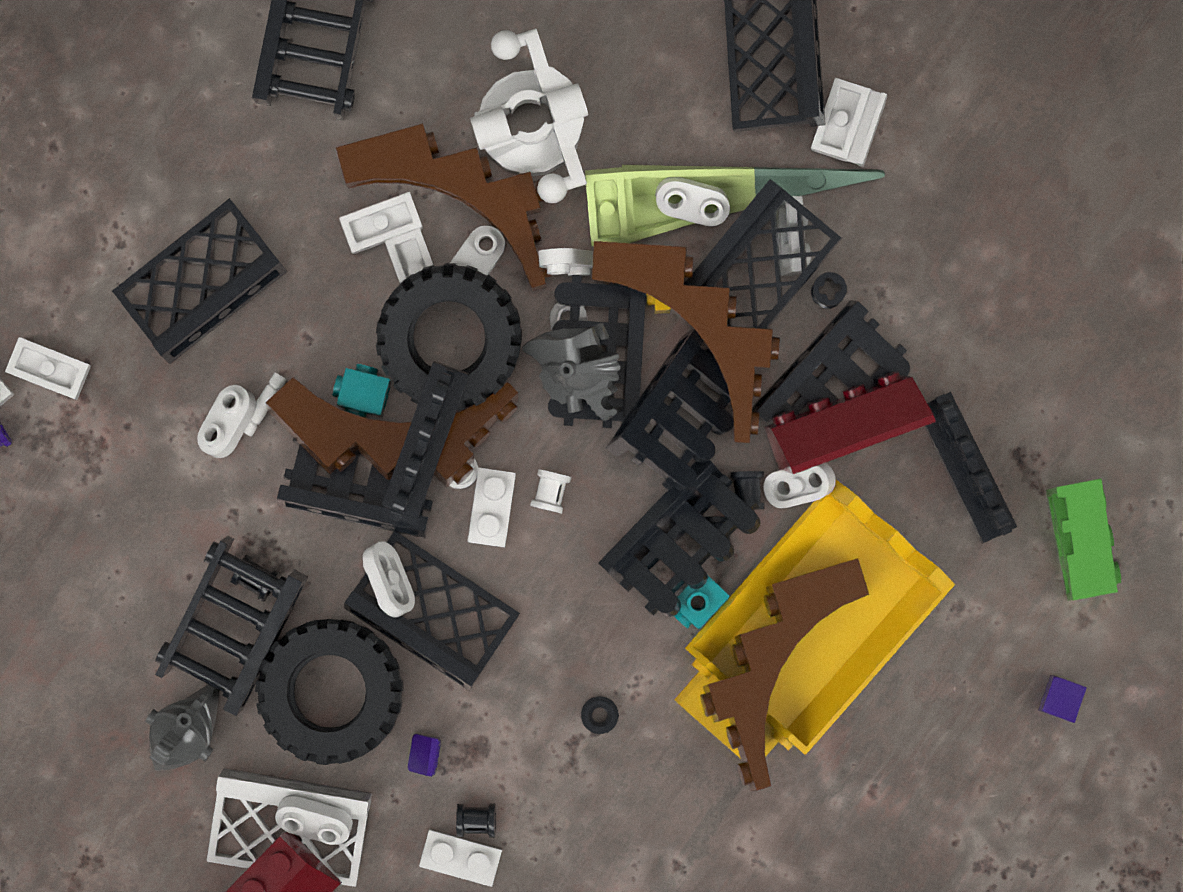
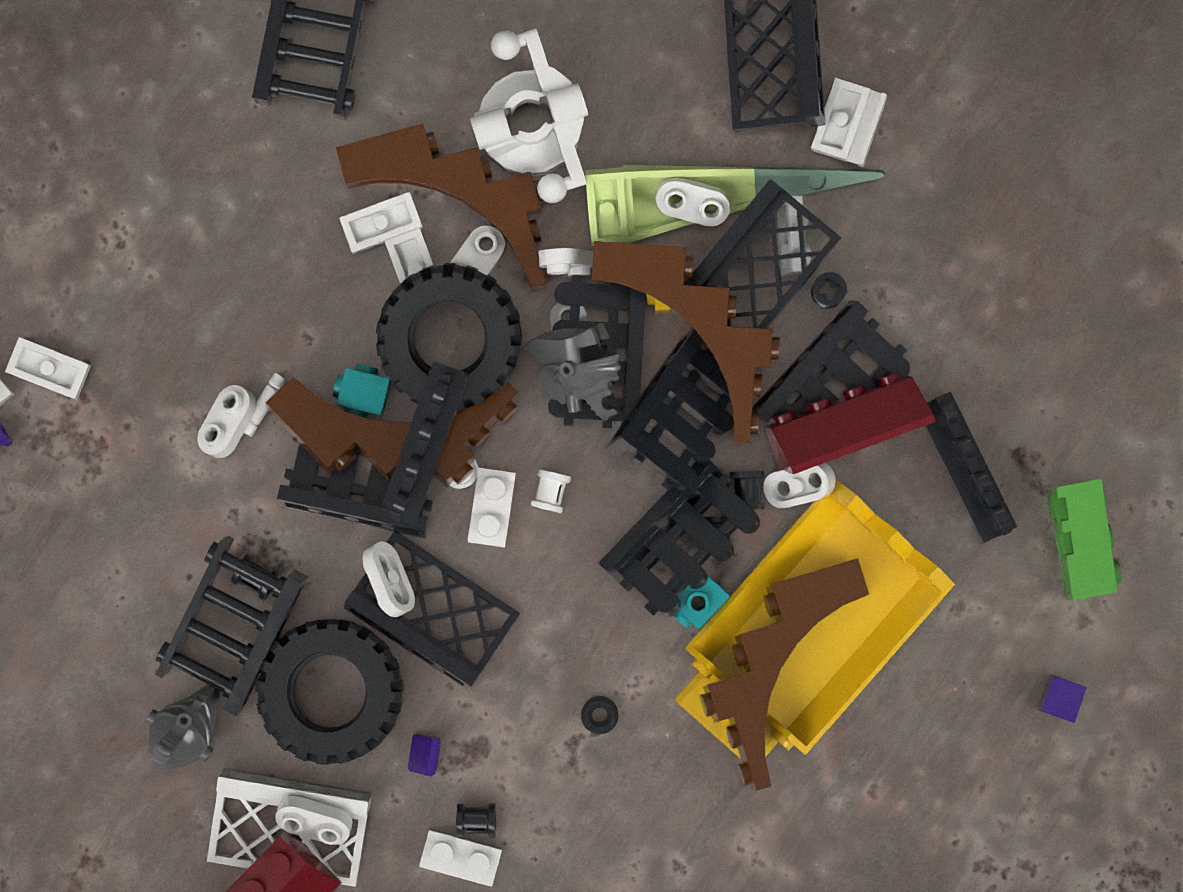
(211, 309): black fence -> none

